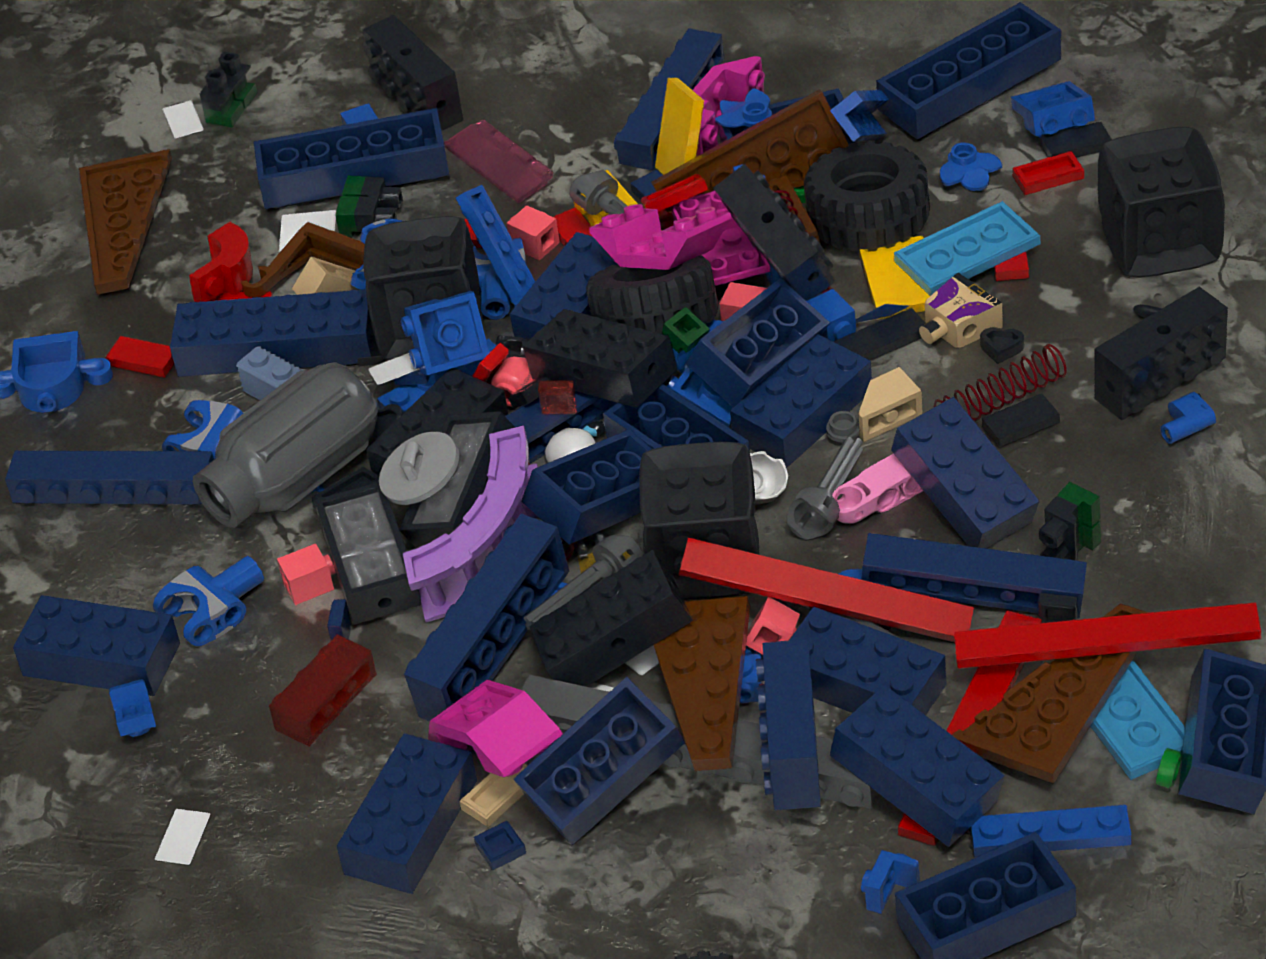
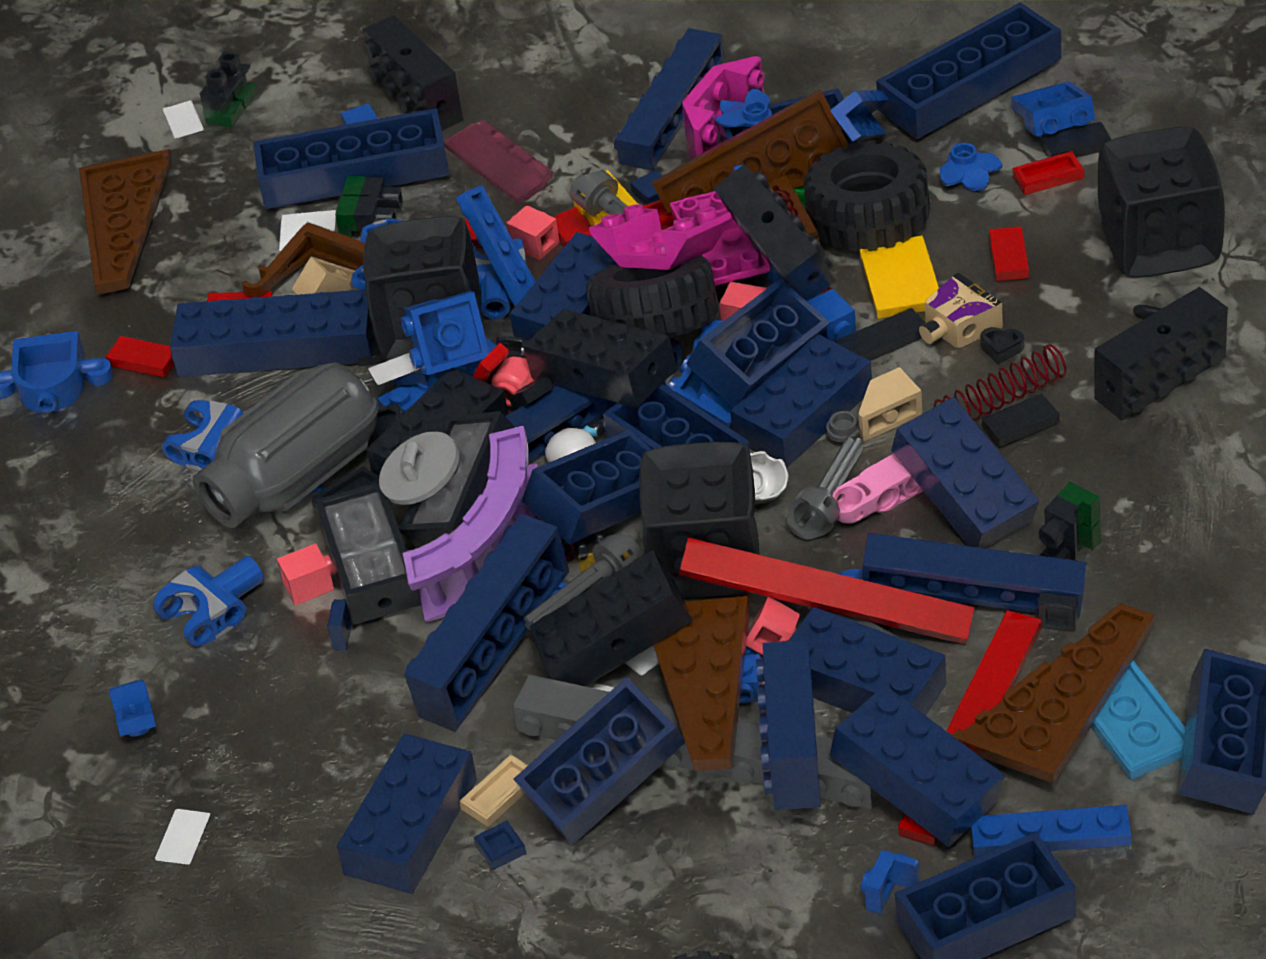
(96, 644): dark blue brick -> none
(105, 477): dark blue brick -> none
(229, 264): red arch -> none
(263, 372): sand blue brick -> none
(322, 690): clear red brick -> none
(499, 724): dark pink slope -> none
(557, 397): clear red tile -> none
(675, 193): red tile -> none
(678, 126): yellow tile -> none
(684, 334): dark green leg -> none
(882, 311): blue sticker -> none
(967, 247): dark azure tile -> none
(1107, 635): red tile -> none
(1169, 768): green tile -> none
(1189, 416): blue piece -> none

